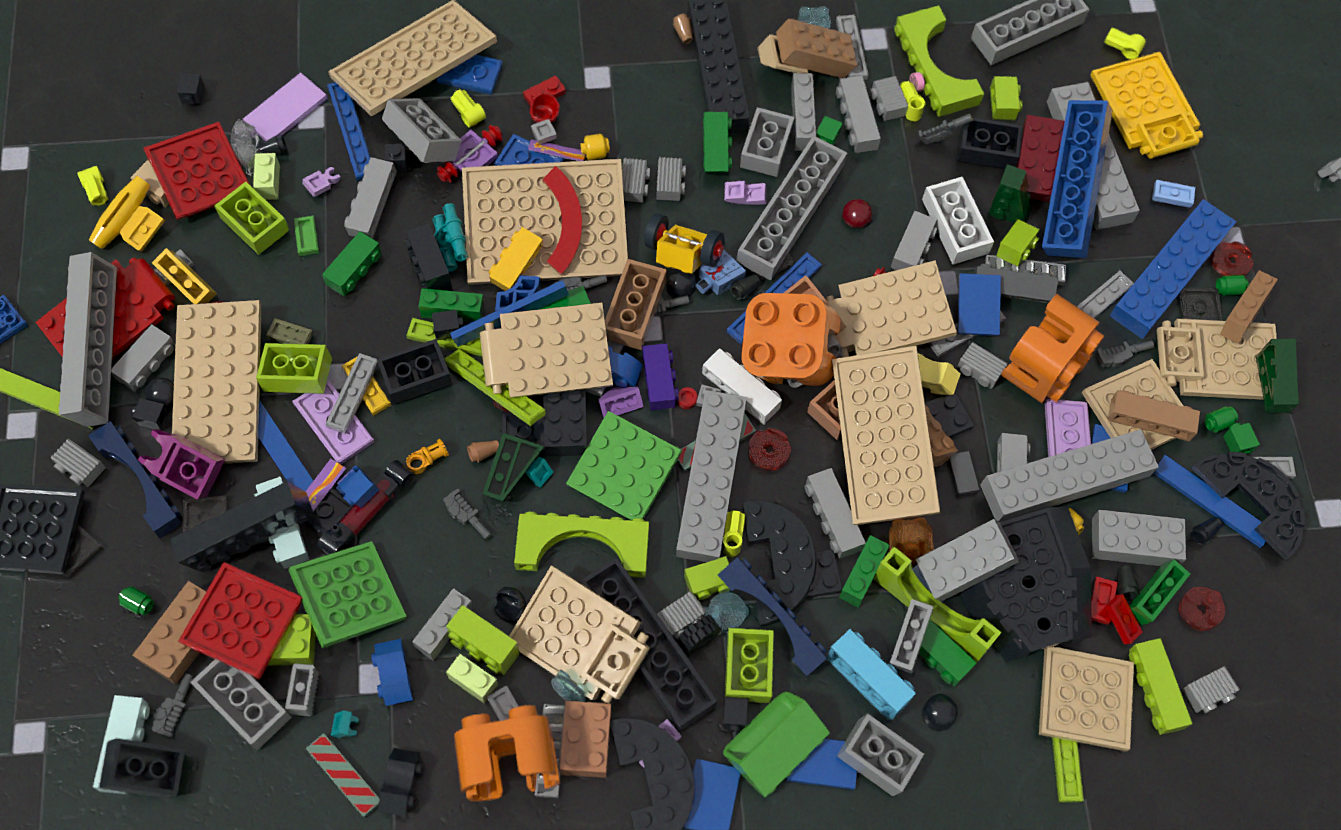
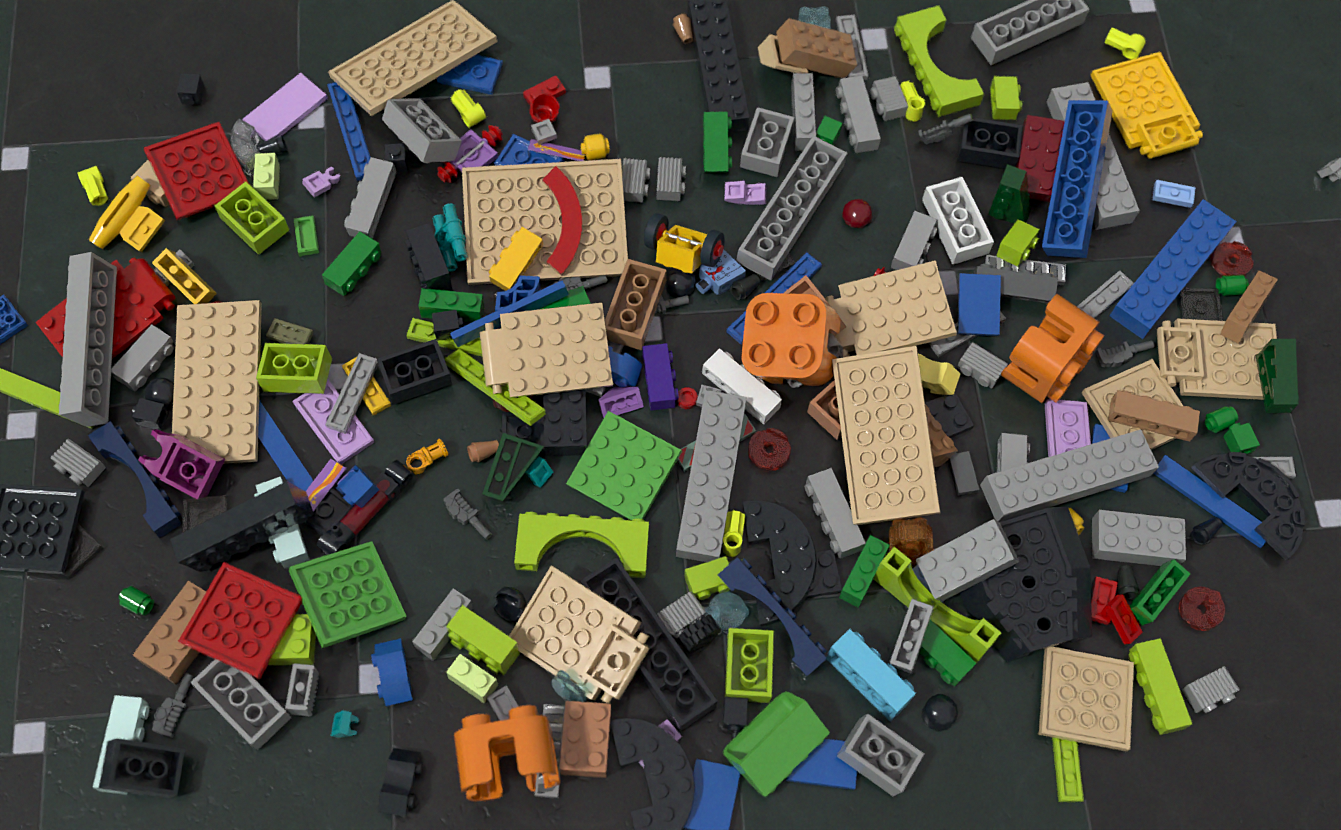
(343, 775): tile -> none
(918, 81): bright pink tile -> none

